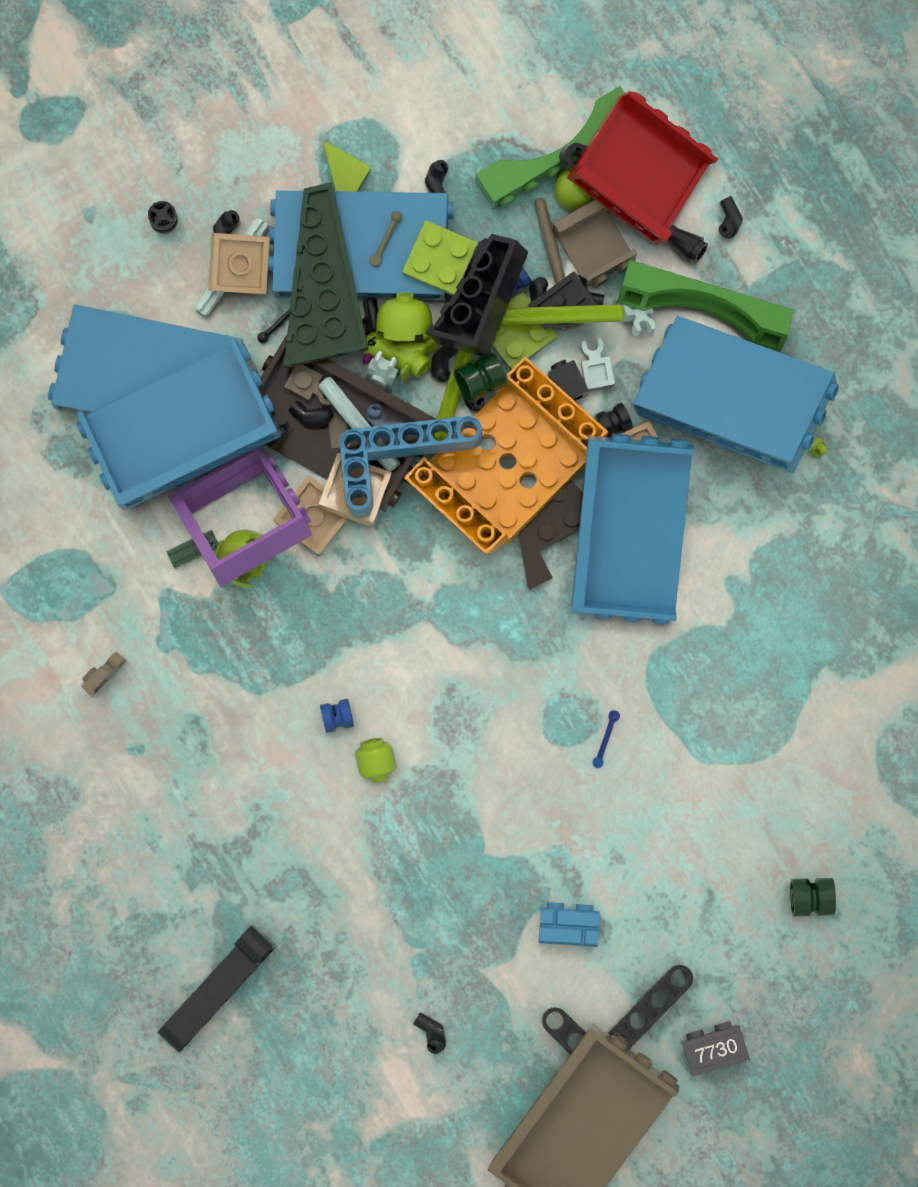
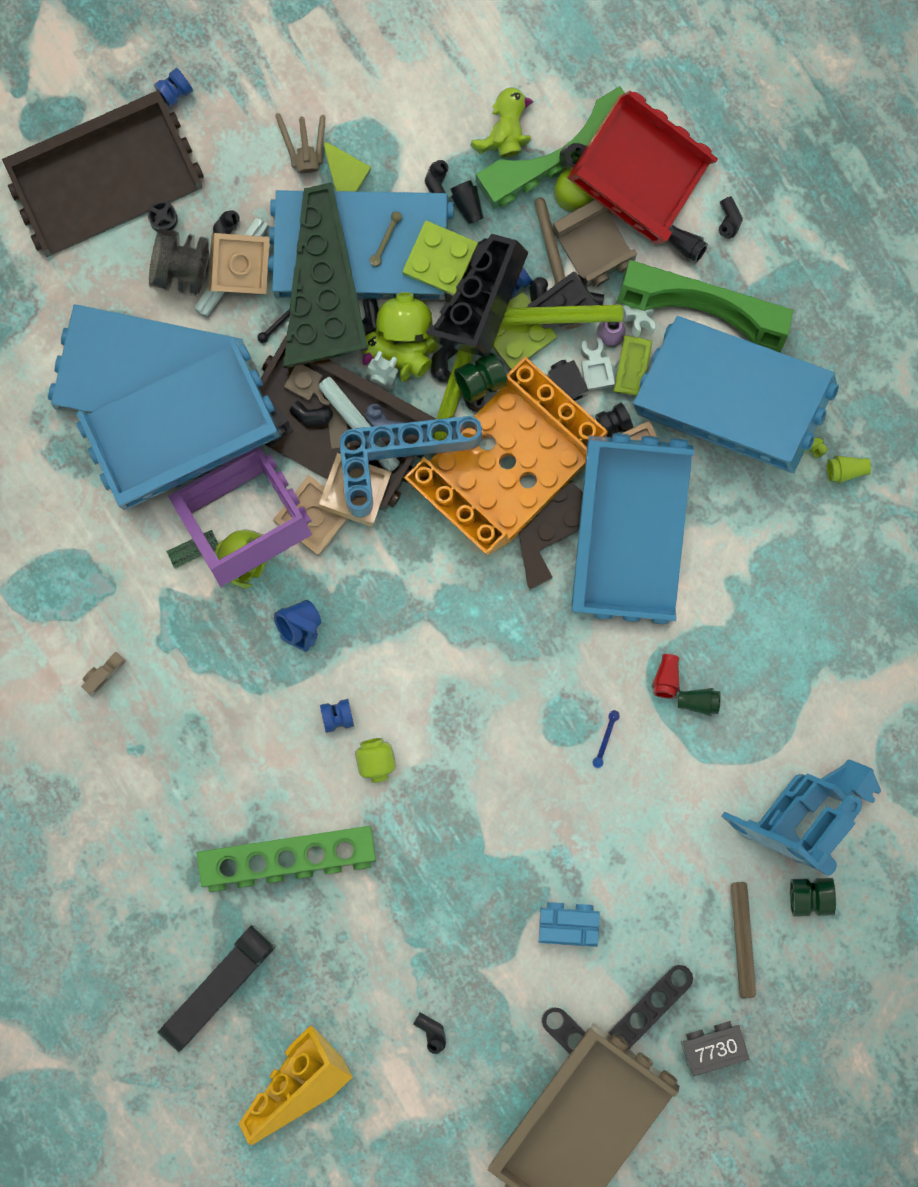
(102, 173): none -> dark brown panel
(167, 90): none -> blue wheel
(179, 262): none -> clear smoke wheel
(211, 860): none -> bright green brick
(298, 622): none -> blue piece
(303, 1082): none -> yellow wedge
(306, 159): none -> dark tan plant
(467, 201): none -> black cone
(507, 132): none -> lime animal
(611, 337): none -> lavender cone
(632, 364): none -> lime plate
(666, 680): none -> red cone
(700, 701): none -> dark green cone
(743, 940): none -> dark tan axle
(804, 795): none -> dark azure container
(847, 468): none -> lime cone

